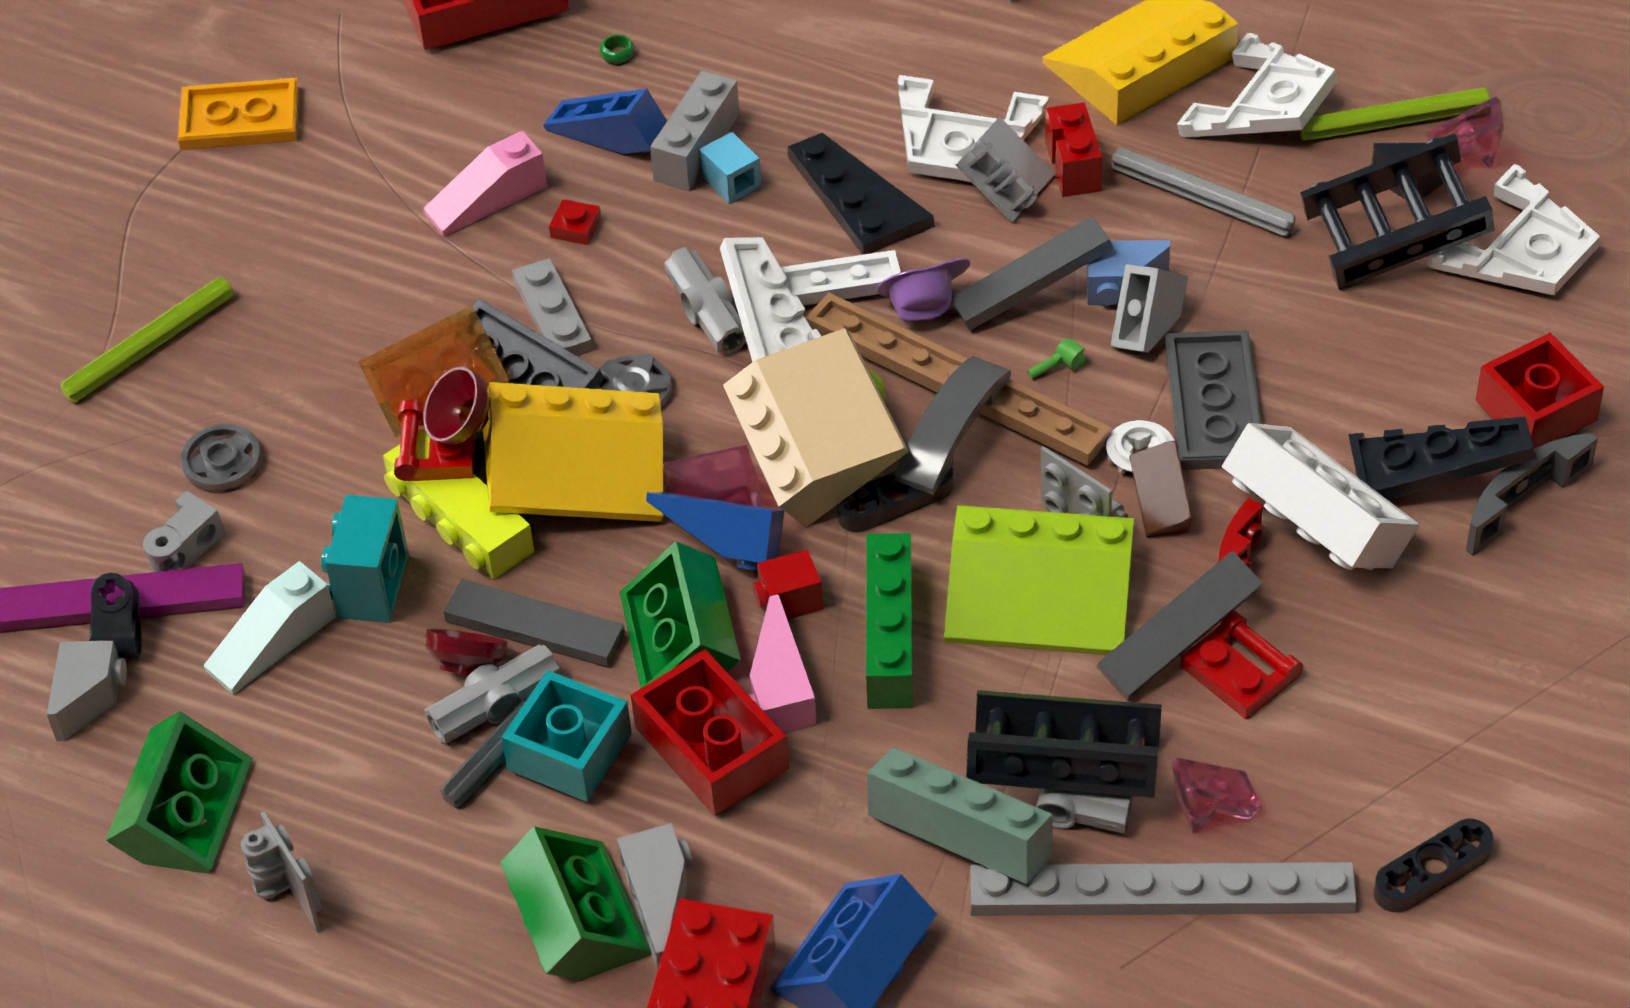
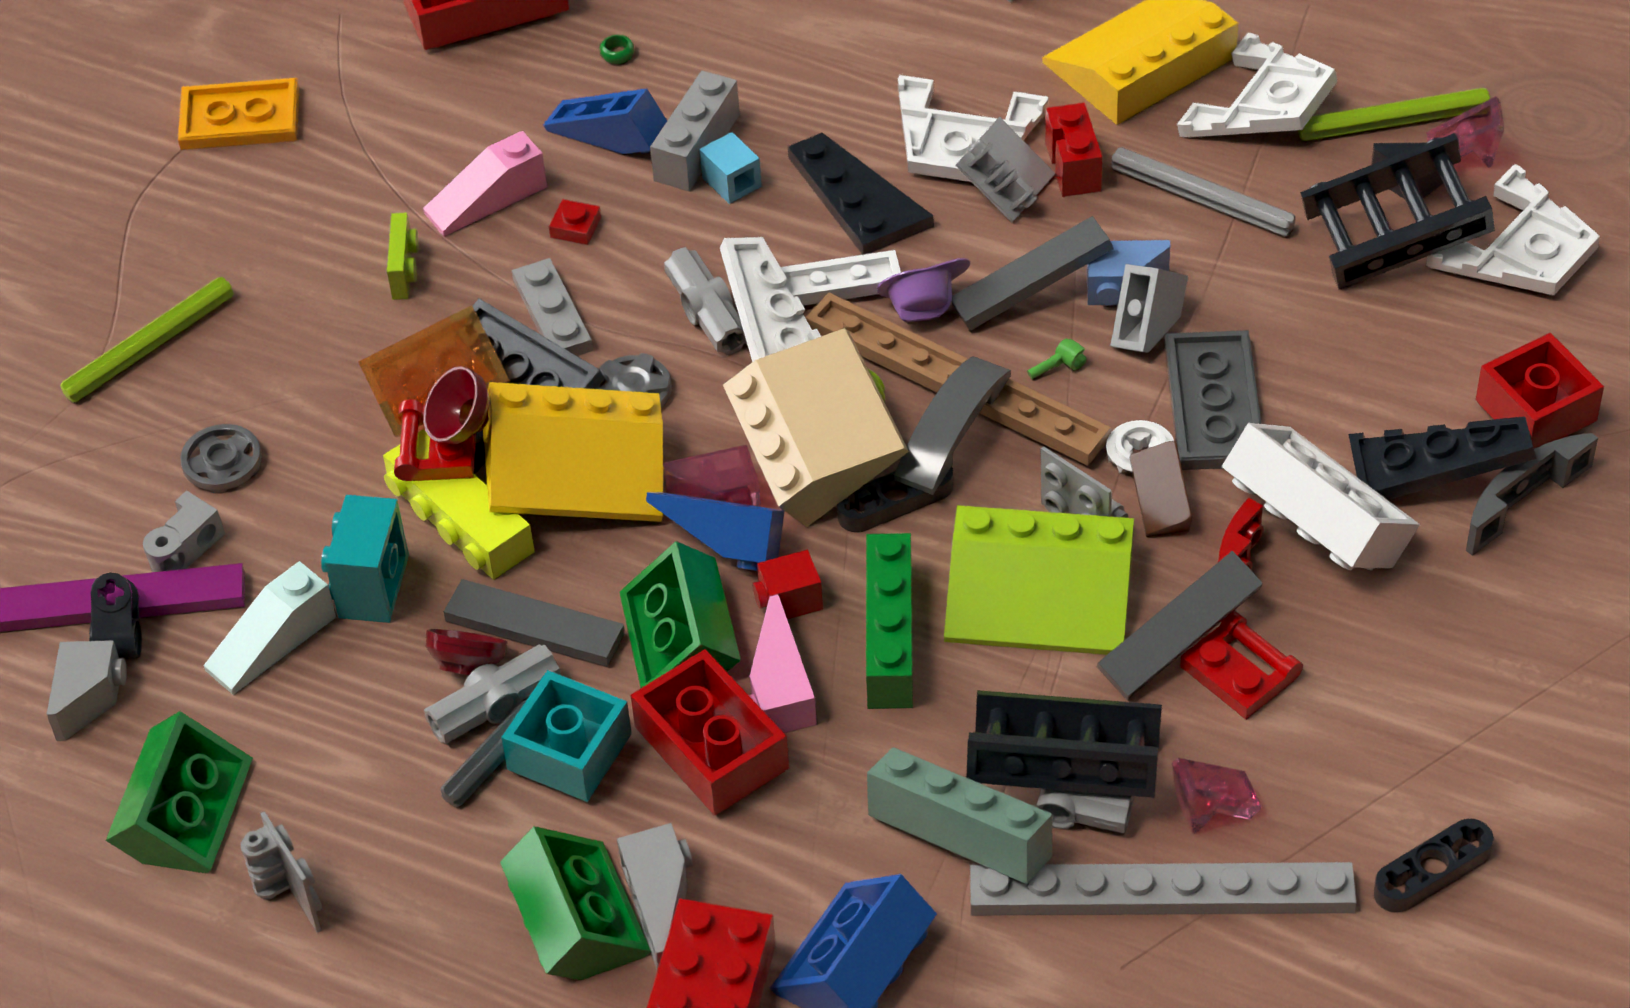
(400, 264): none -> lime plate

